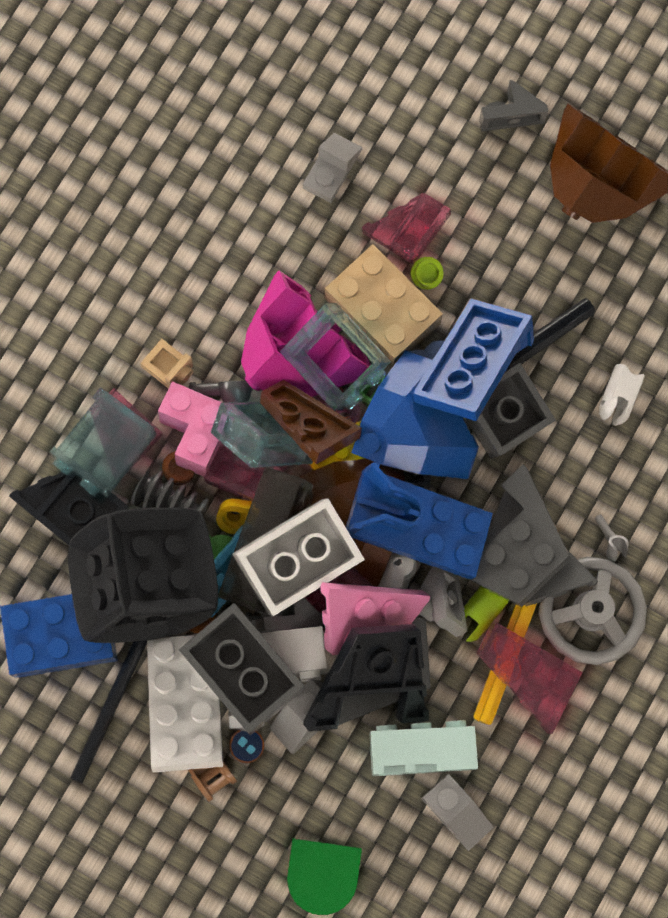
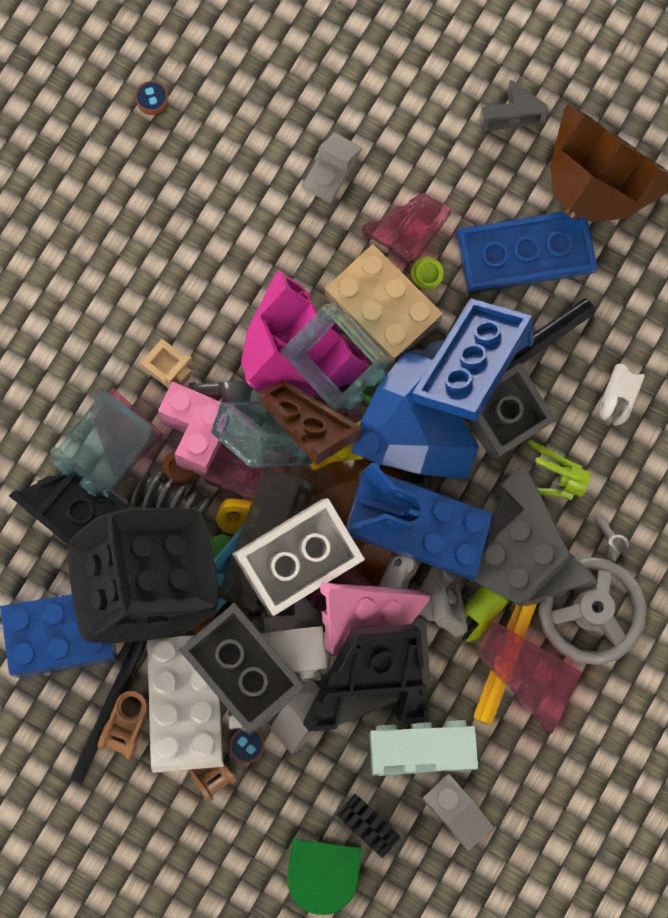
(124, 726): none -> medium nougat piece
(152, 98): none -> tile
(368, 825): none -> black tyre
(525, 251): none -> blue tile
(572, 476): none -> lime plant

